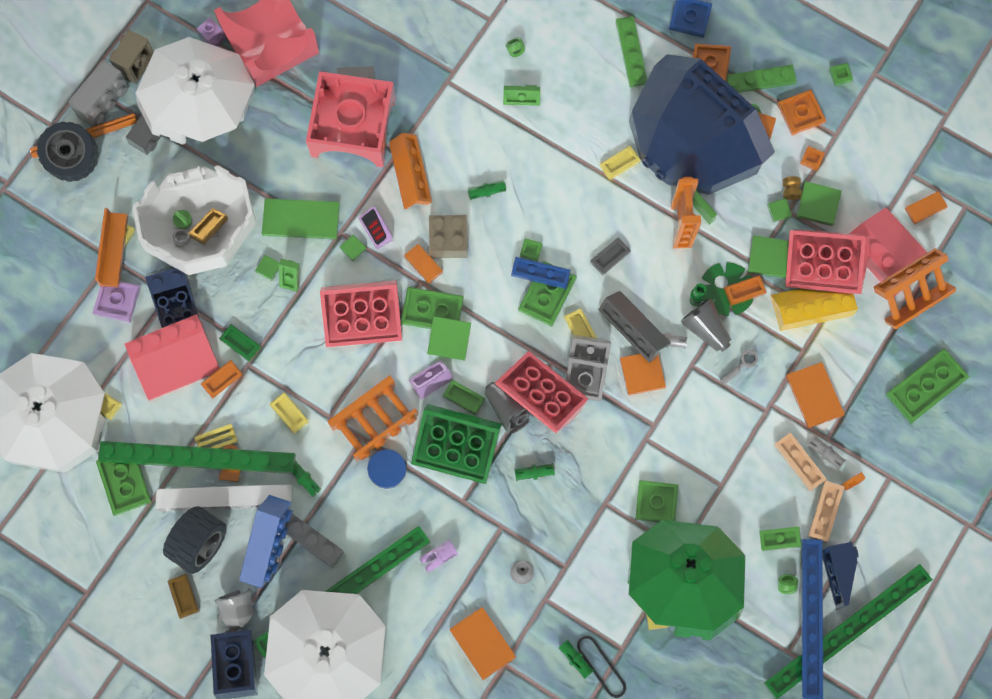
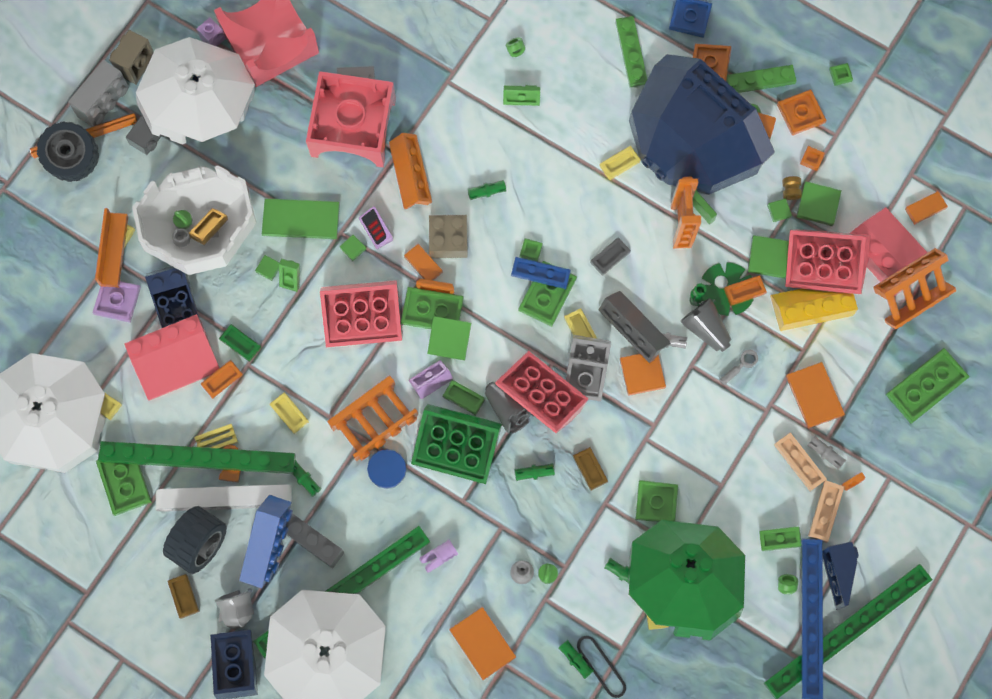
(435, 286): none -> orange tile
(547, 573): none -> bright green tile
(590, 469): none -> pearl gold tile
(617, 569): none -> green pin

